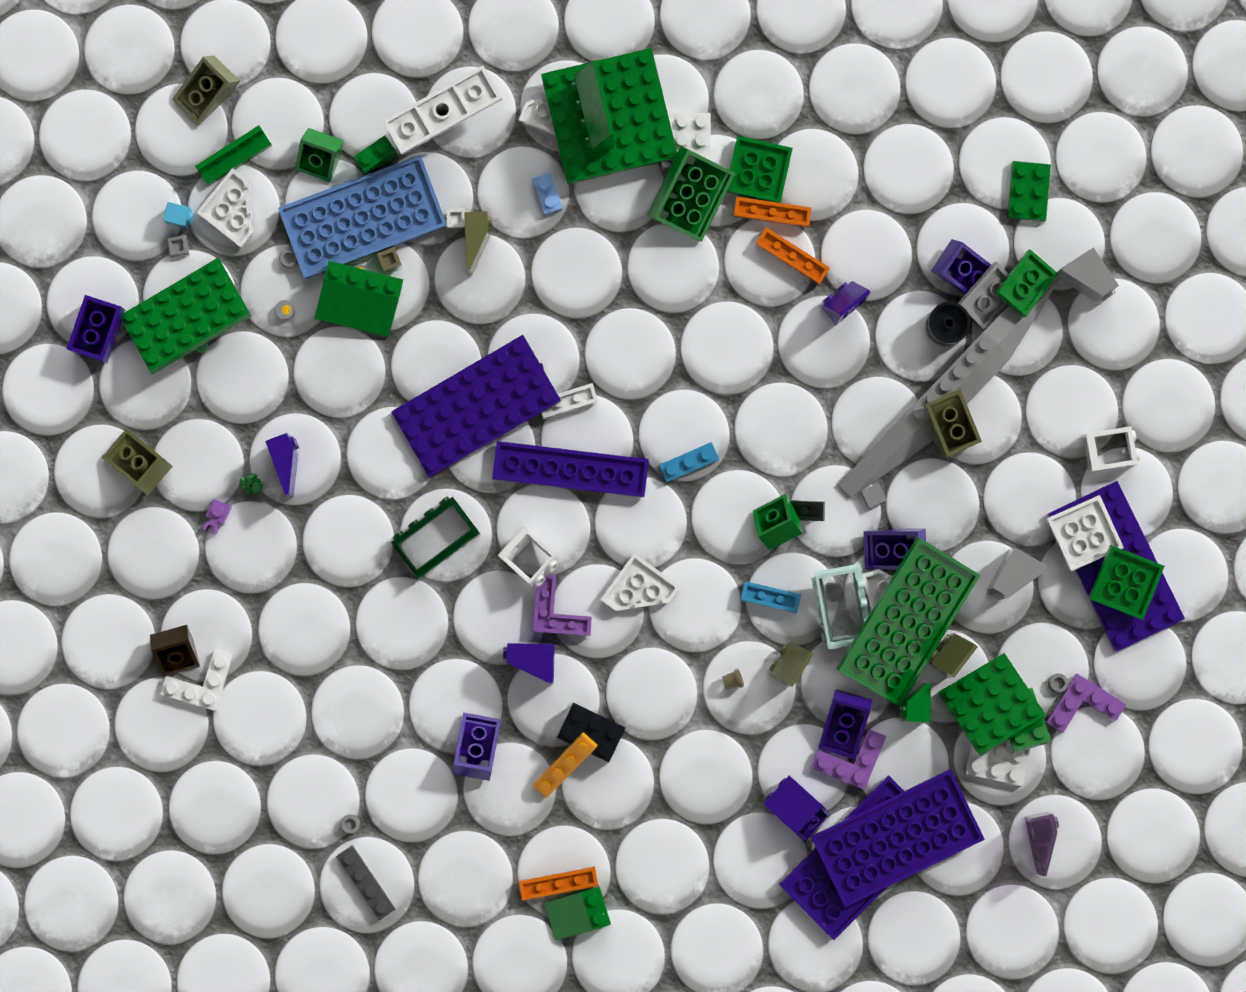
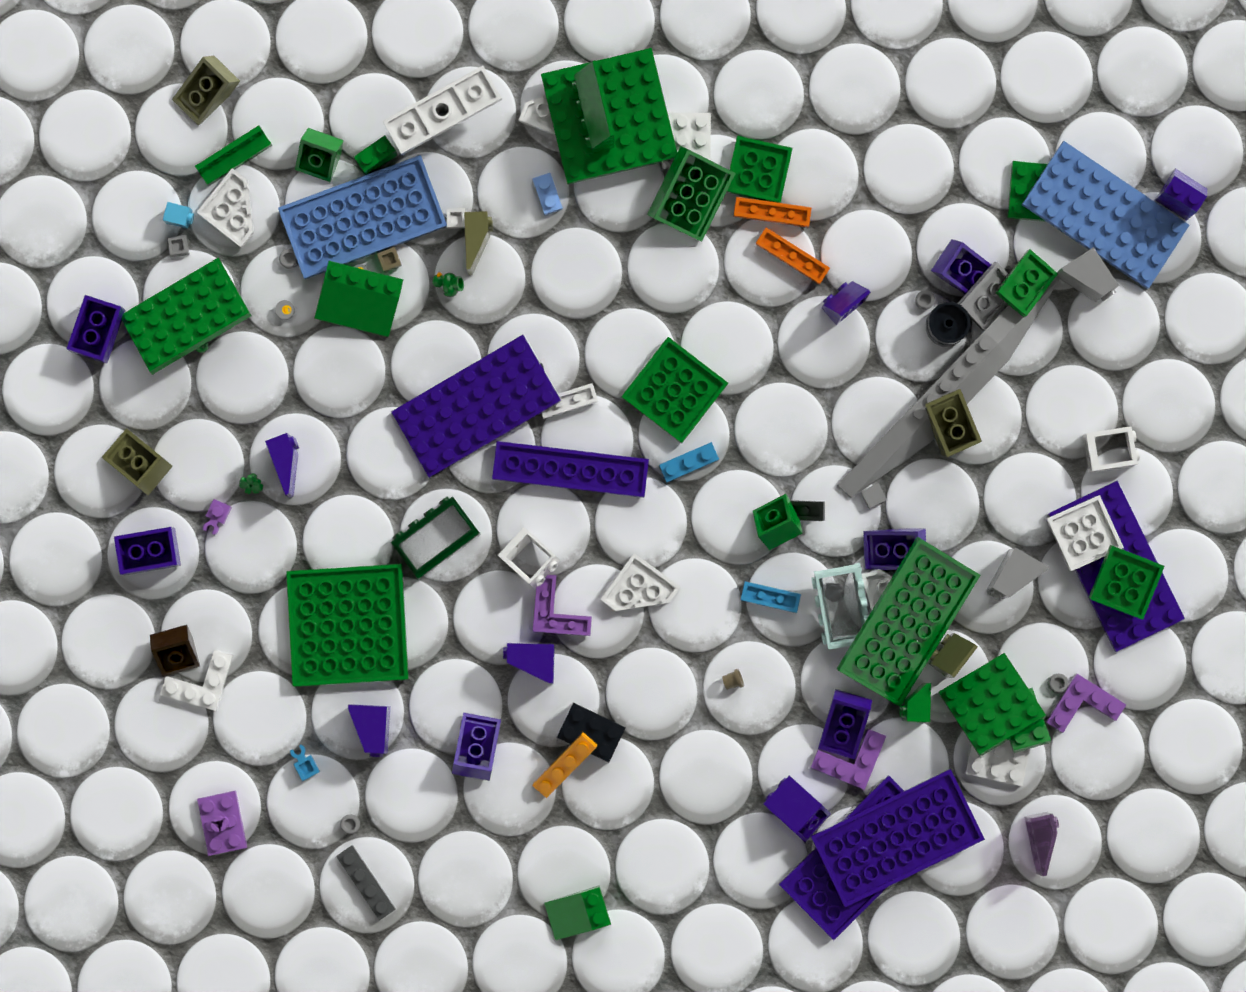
(147, 551): none -> dark purple brick
(222, 823): none -> medium lavender plate
(305, 766): none -> dark azure plate
(347, 625): none -> green plate
(372, 727): none -> dark purple slope
(451, 283): none -> green animal
(558, 883): orange plate -> none
(674, 390): none -> green plate
(790, 664): olive slope -> none
(925, 299): none -> light grey tile
(1105, 214): none -> medium blue plate
(1182, 195): none -> dark purple slope

